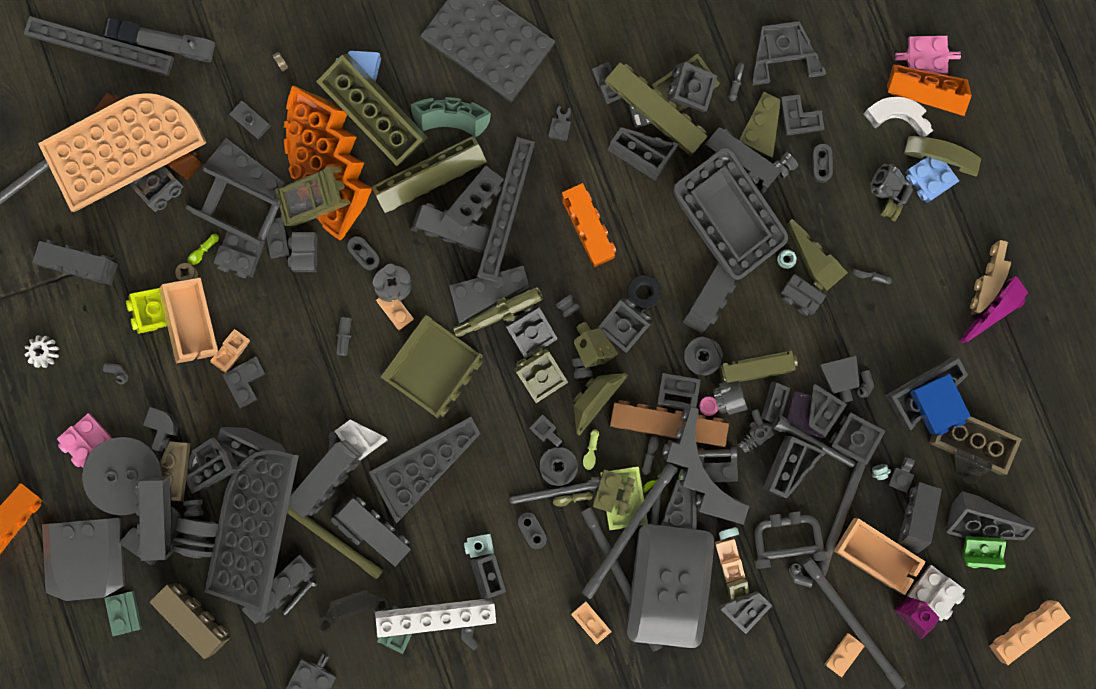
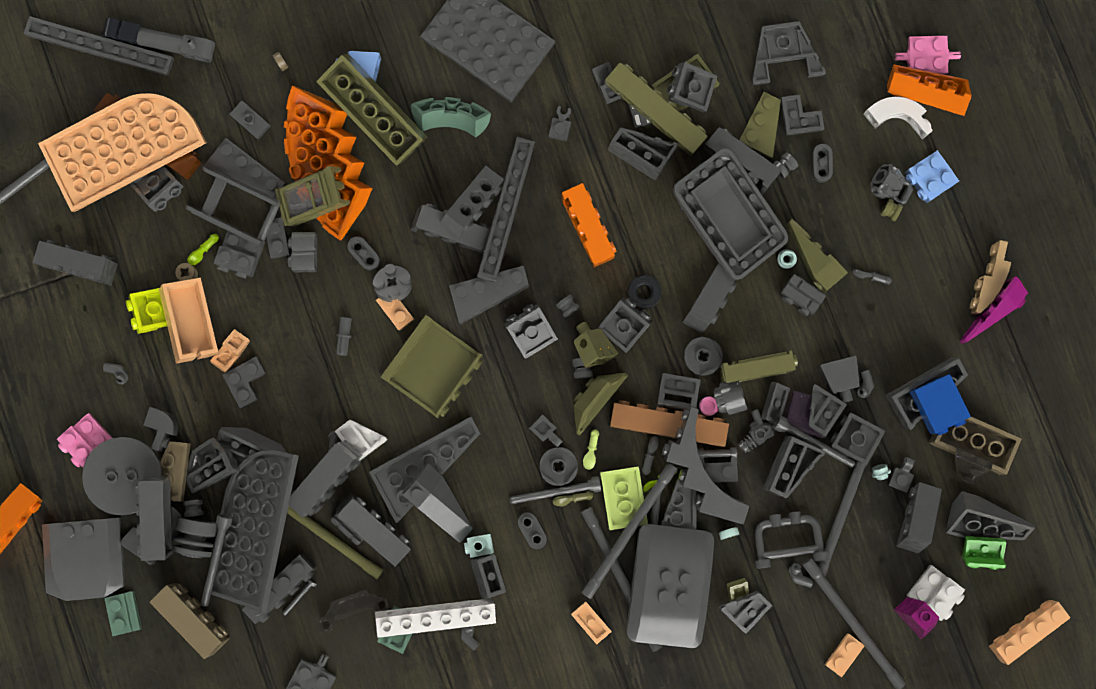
(38, 358): white gear -> none
(223, 523): none -> dark grey piece
(429, 174): olive brick -> none
(435, 499): none -> dark grey wedge
(503, 310): olive piece -> none
(540, 374): plate -> none
(607, 492): olive plate -> none
(730, 559): light nougat slope -> none
(735, 86): dark grey piece -> none
(879, 556): light nougat piece -> none
(943, 151): olive slope -> none

